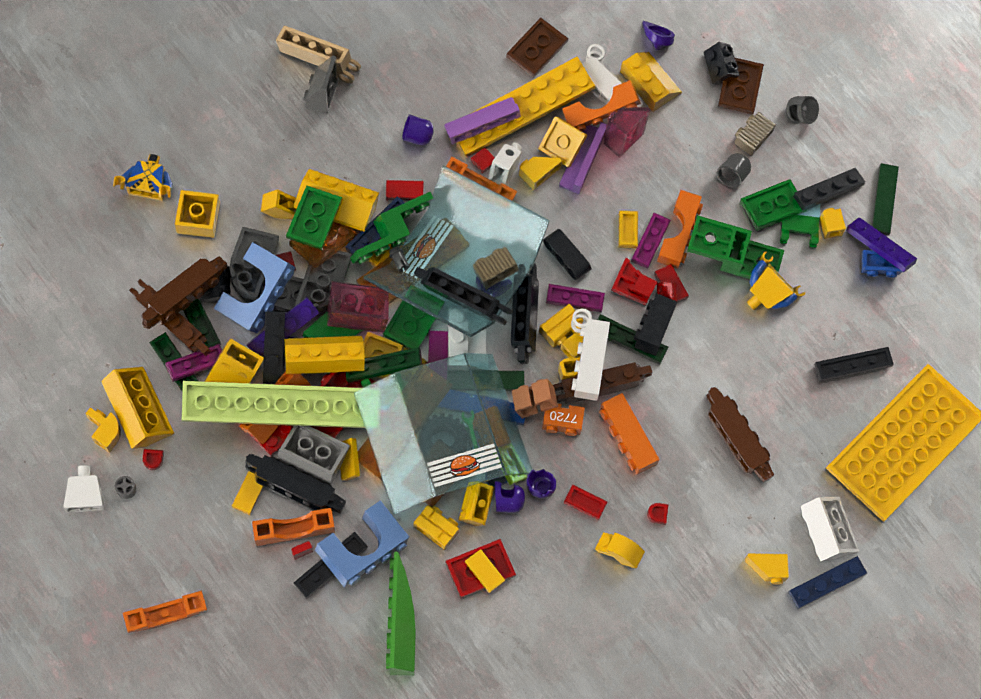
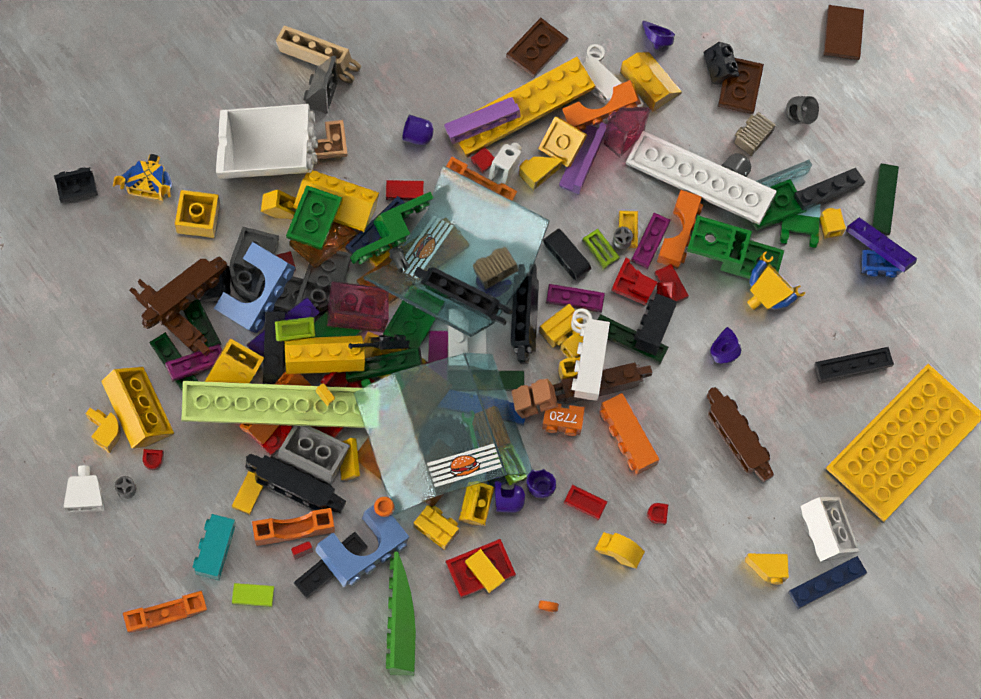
(75, 184): none -> black bracket
(214, 547): none -> teal brick
(253, 595): none -> lime tile
(266, 141): none -> white cylinder
(294, 329): none -> lime tile
(325, 394): none -> yellow tile
(335, 143): none -> light nougat brick
(384, 507): none -> orange tile
(385, 342): none -> black piece
(548, 606): none -> orange tile
(609, 261): none -> lime tile
(625, 234): none -> flat silver wheel
(701, 177): none -> white plate
(726, 347): none -> dark purple piece
(789, 173): none -> clear light blue tile
(843, 32): none -> reddish brown tile

